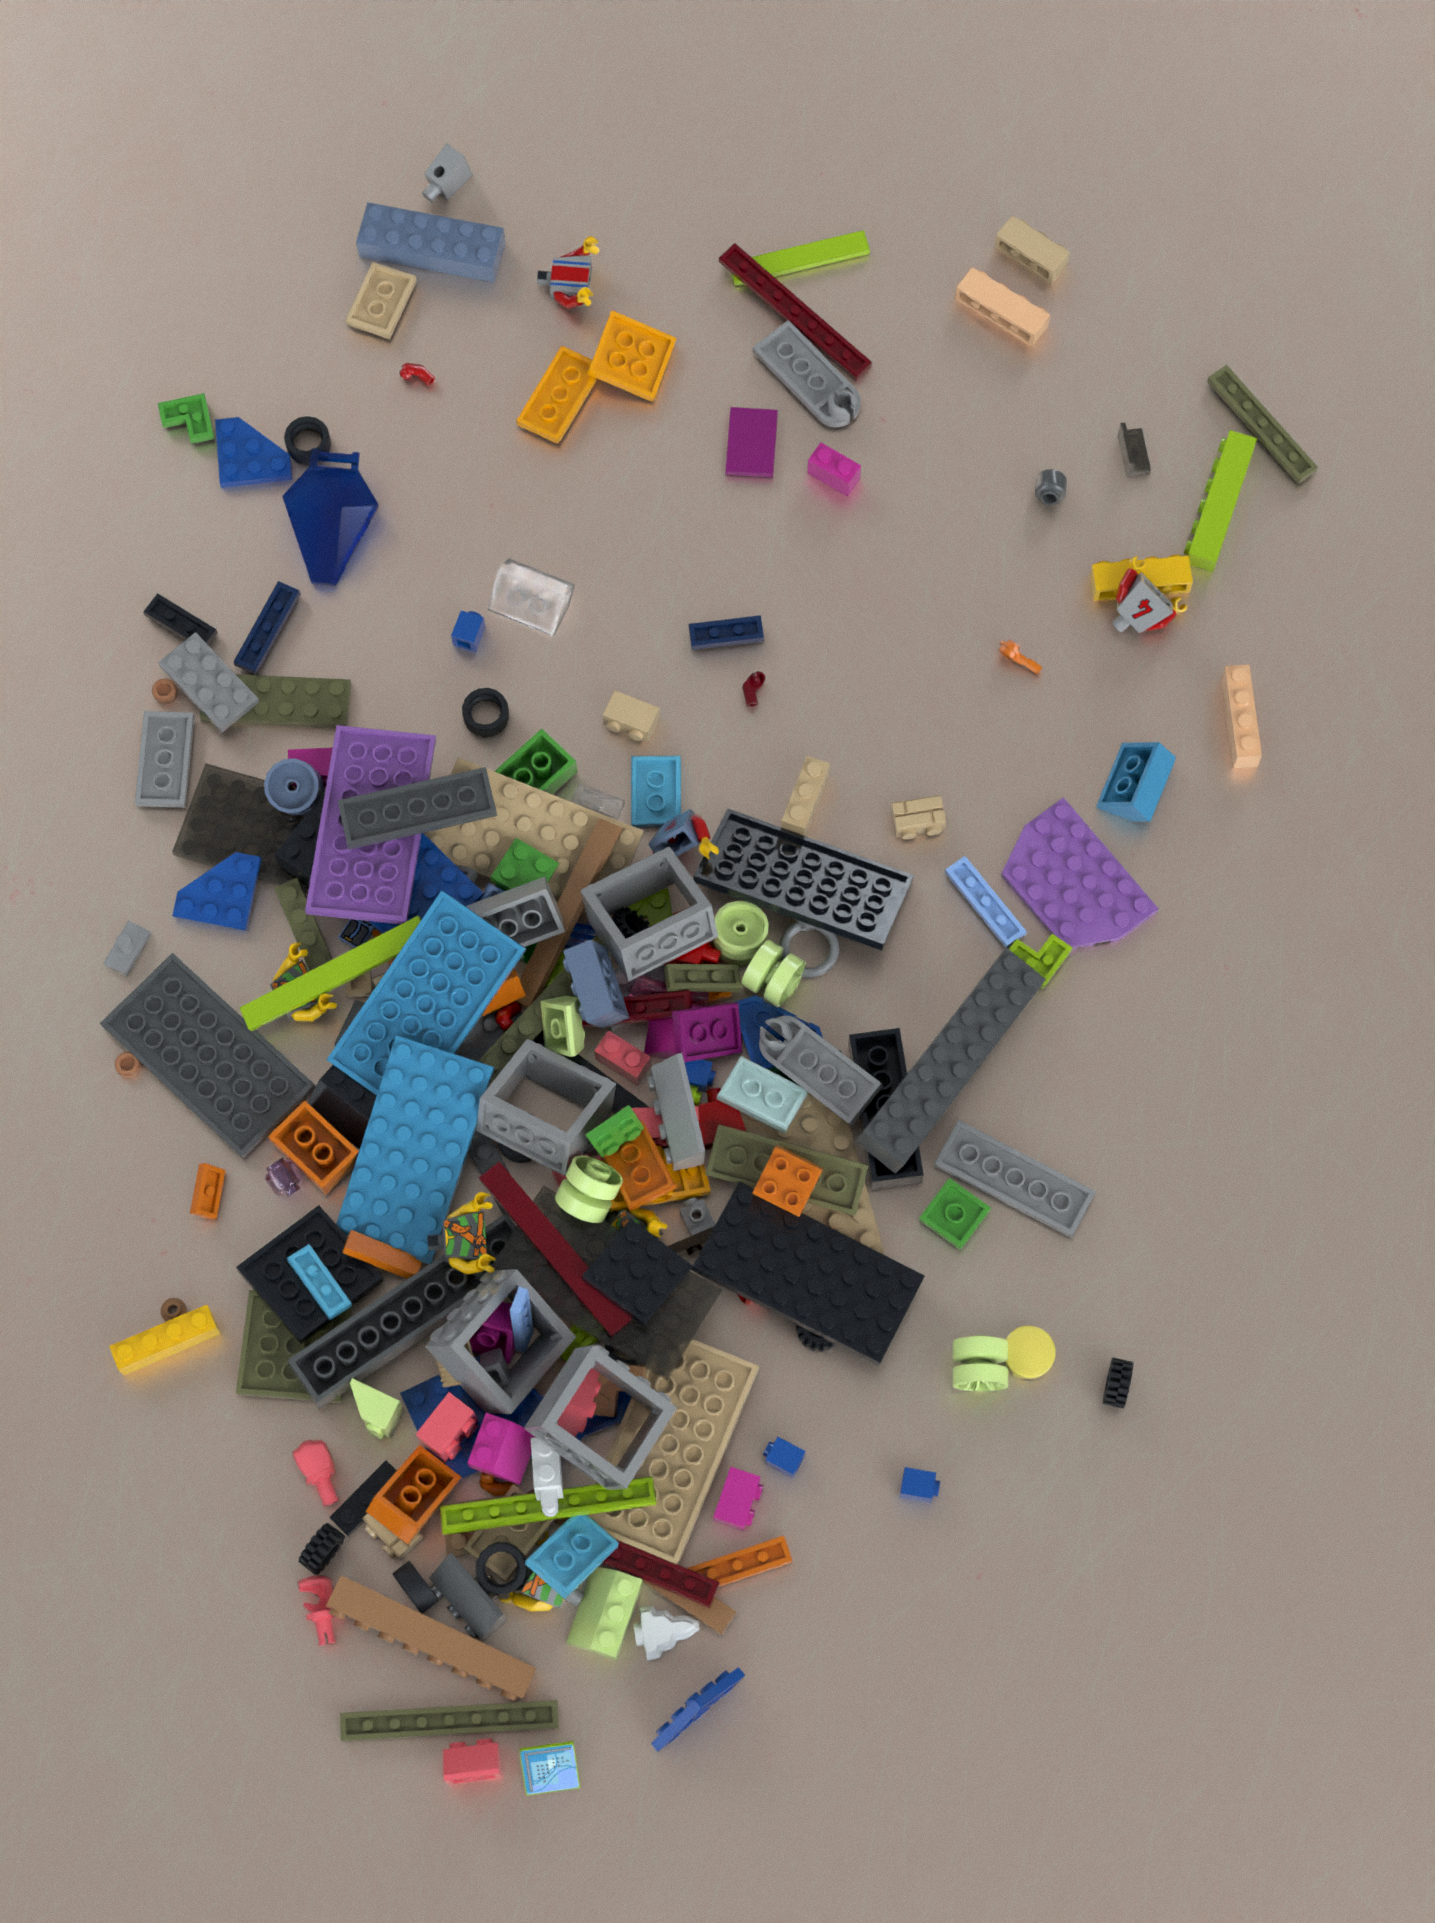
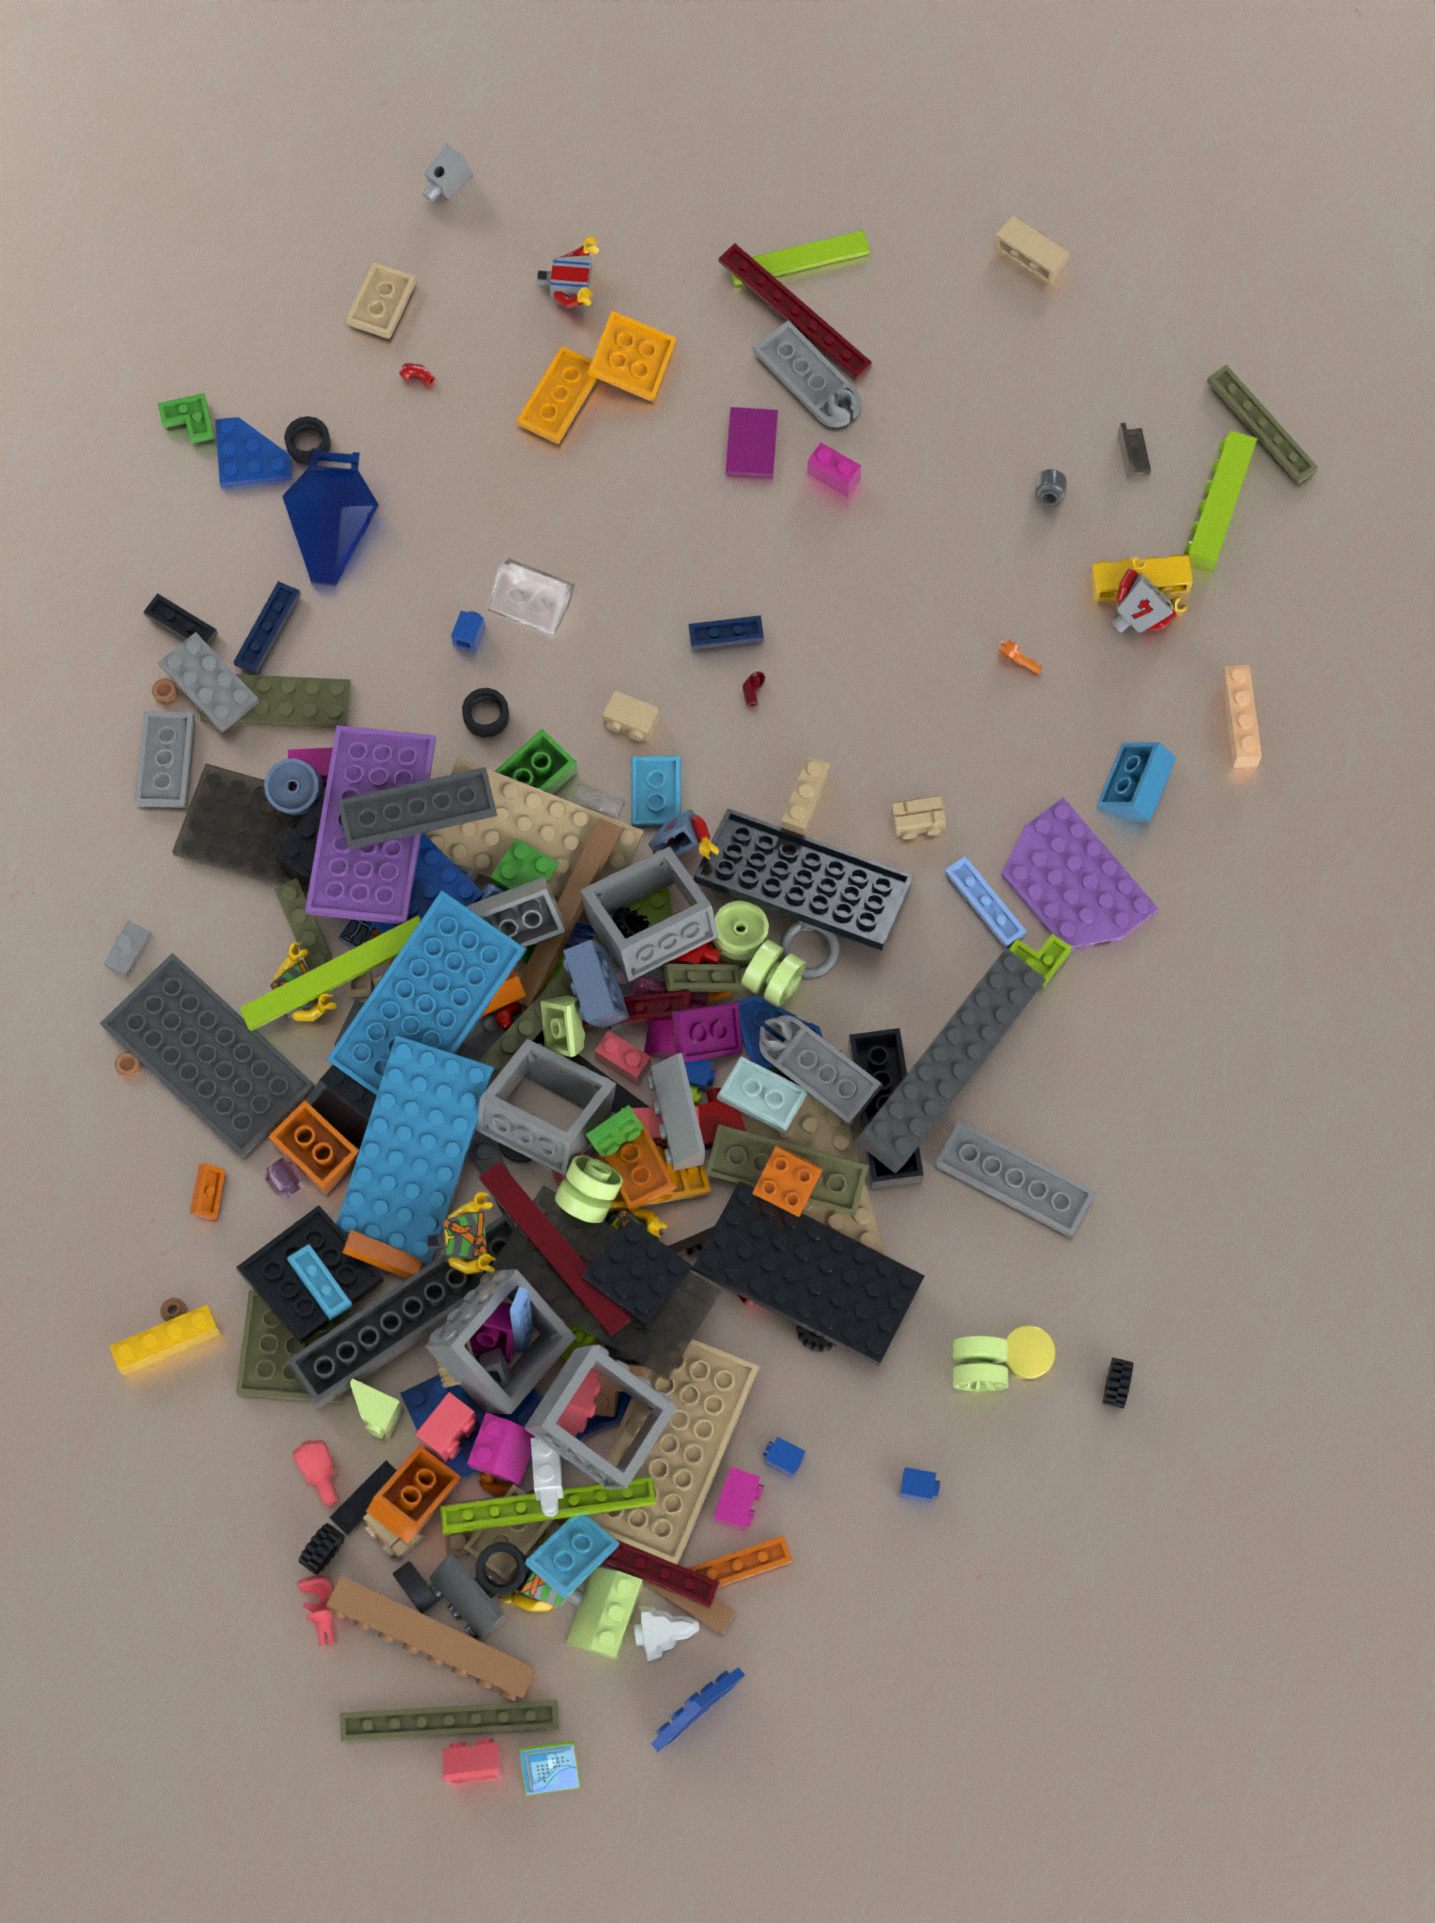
(221, 894): blue plate -> none
(430, 242): sand blue brick -> none
(696, 1225): light grey brick -> none
(954, 1214): bright green plate -> none
(1002, 306): light nougat brick -> none

